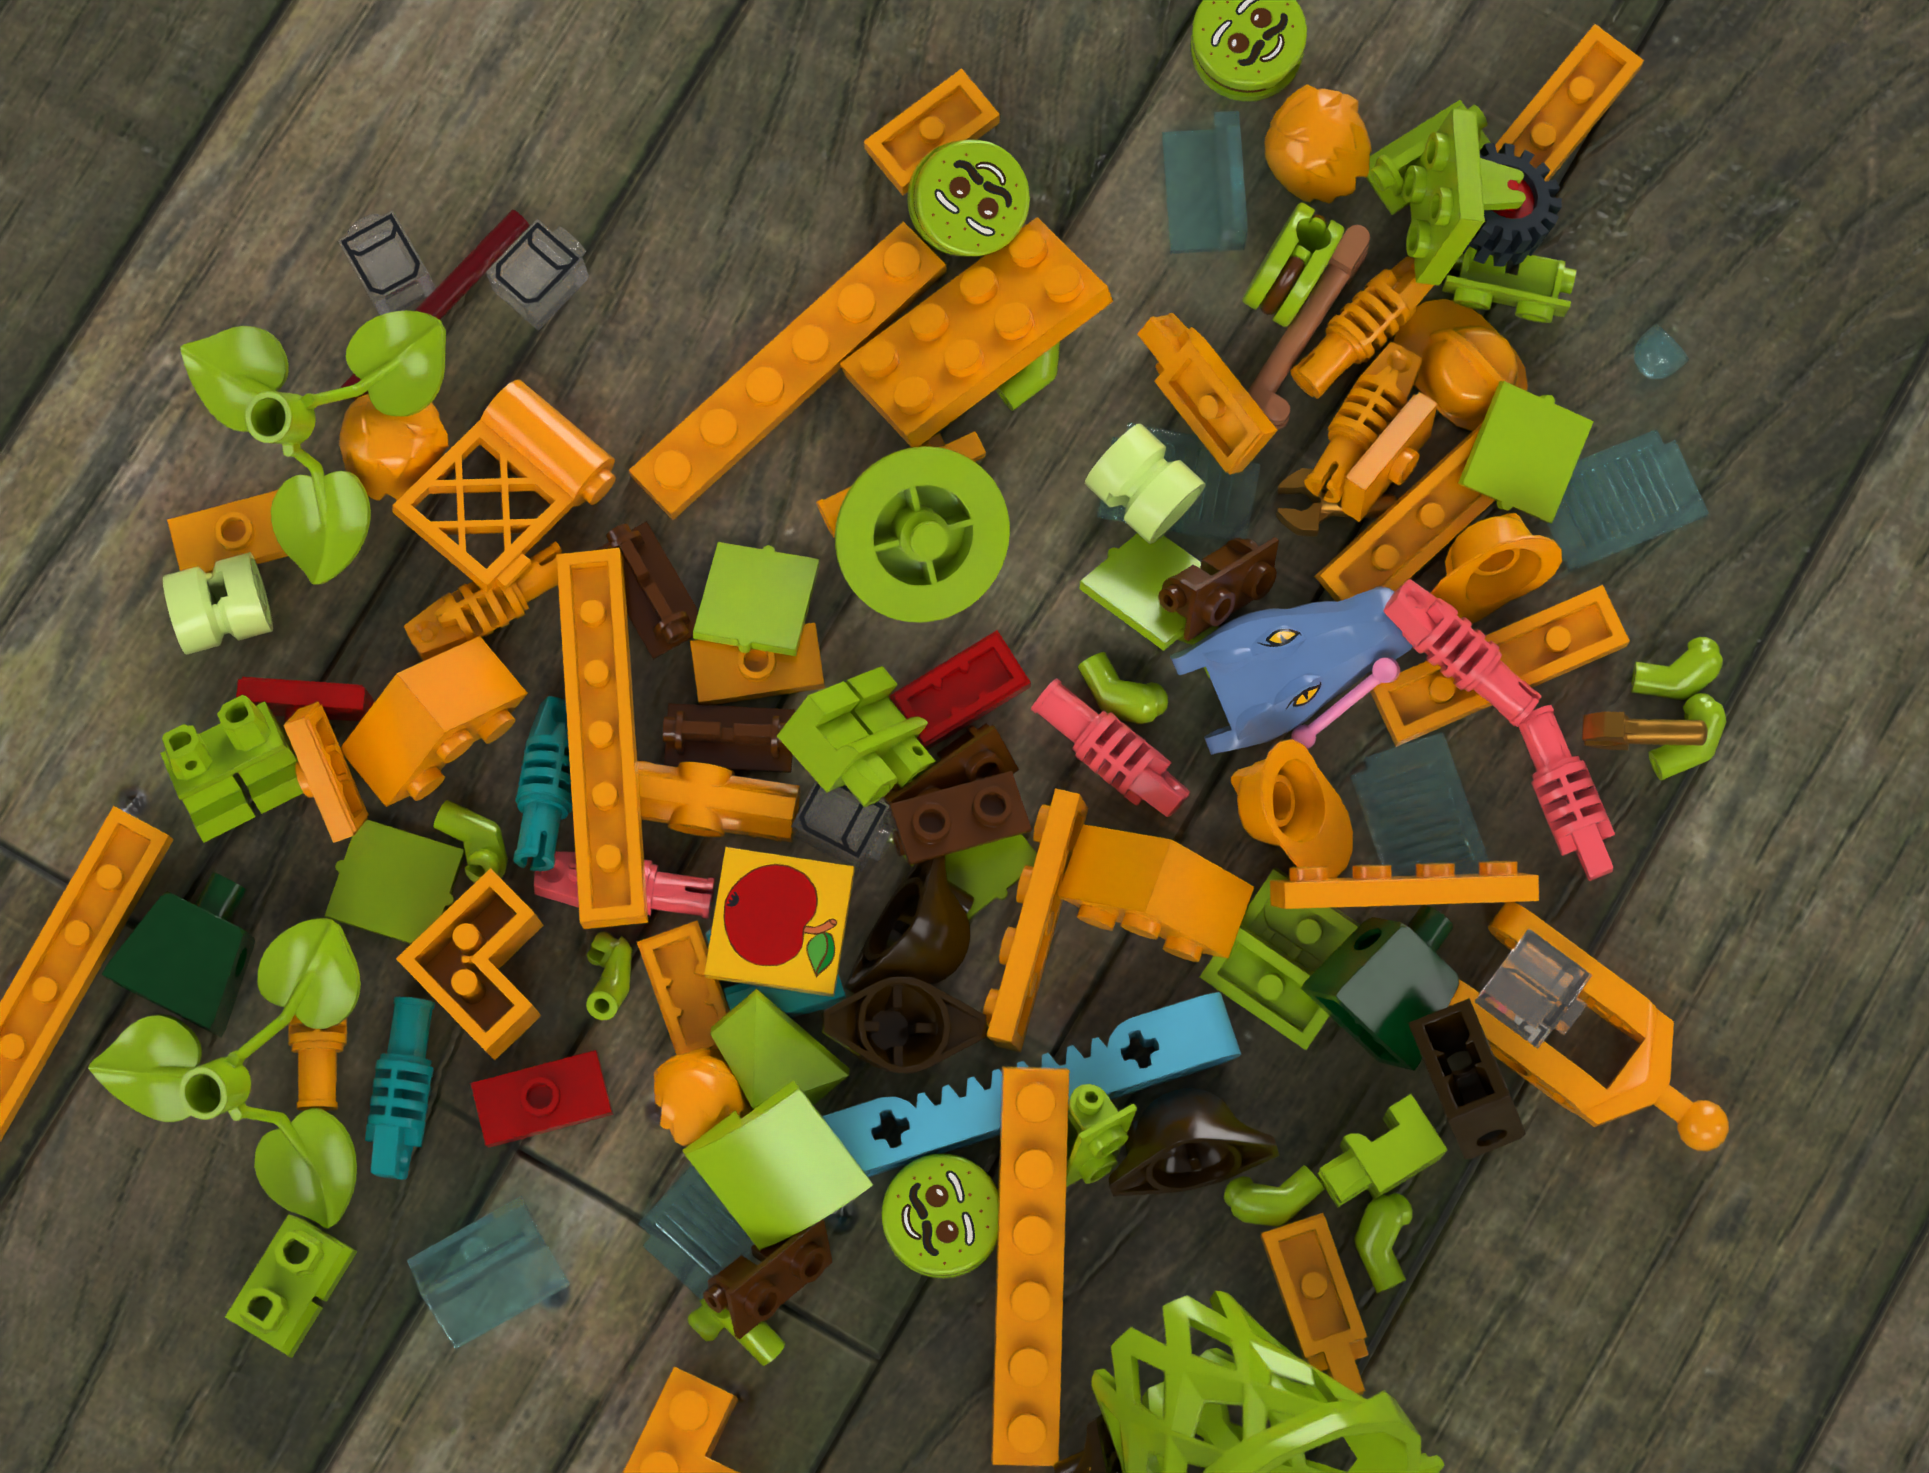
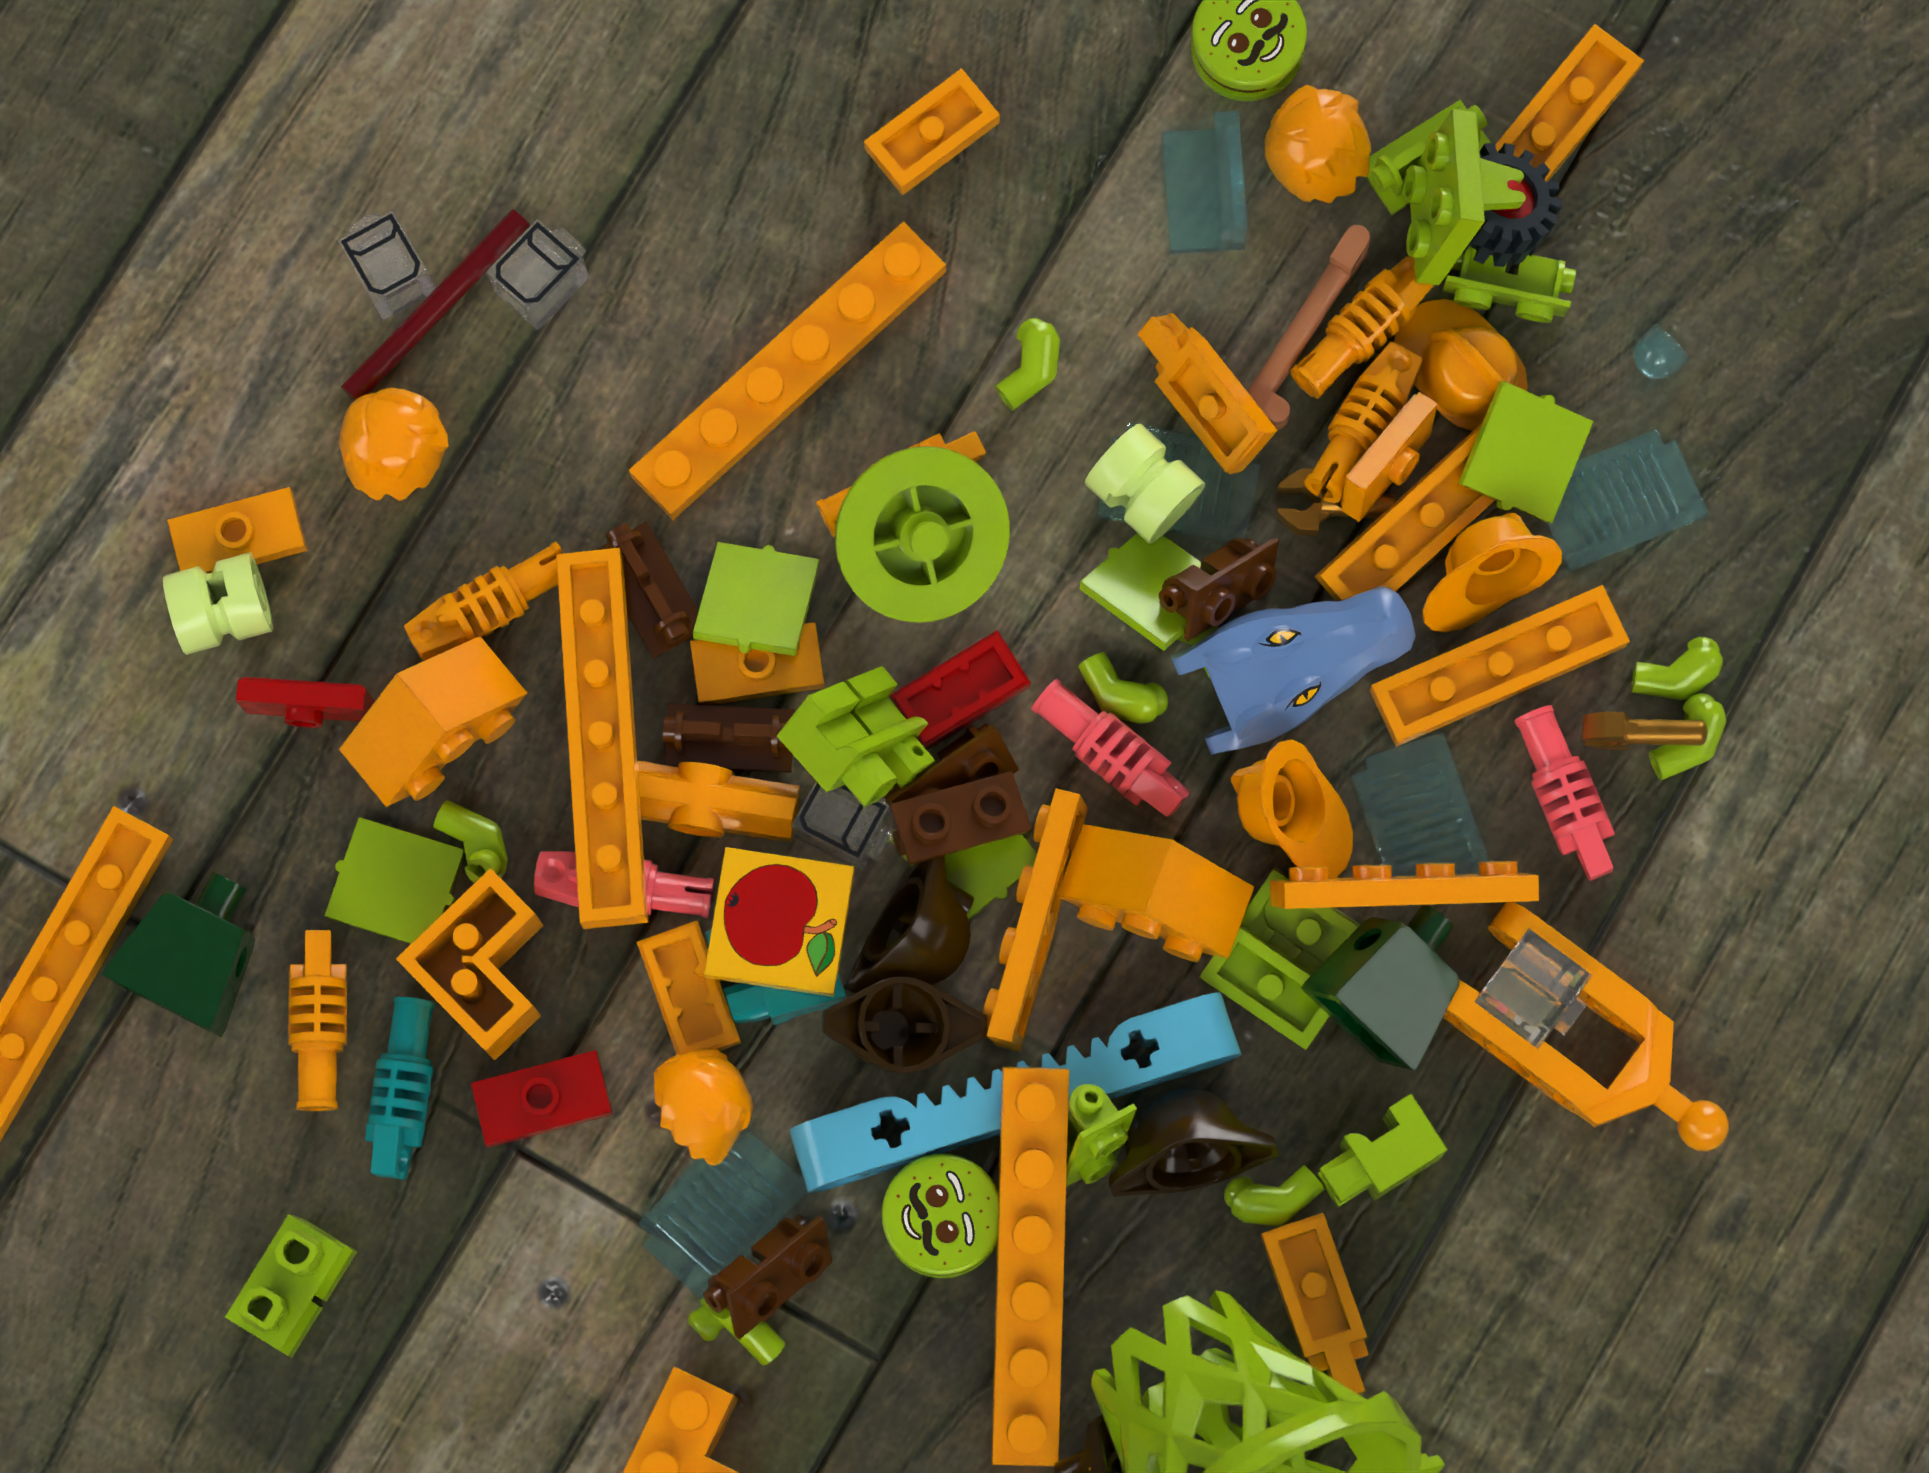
(157, 1072): lime plant -> none
(208, 763): lime hips -> none
(238, 379): lime plant -> none
(324, 772): light orange plate -> none
(487, 1272): clear light blue panel -> none
(544, 786): teal hinge -> none
(545, 456): light orange piece -> none
(614, 982): lime arm -> none
(771, 1050): lime slope -> none
(778, 1167): lime slope -> none
(968, 198): lime head -> none
(976, 333): light orange plate -> none
(1293, 264): lime head -> none
(1377, 1235): lime arm -> none
(1384, 671): bright pink hinge -> none
(1459, 650): coral hinge -> none
(1472, 1097): dark brown torso -> none

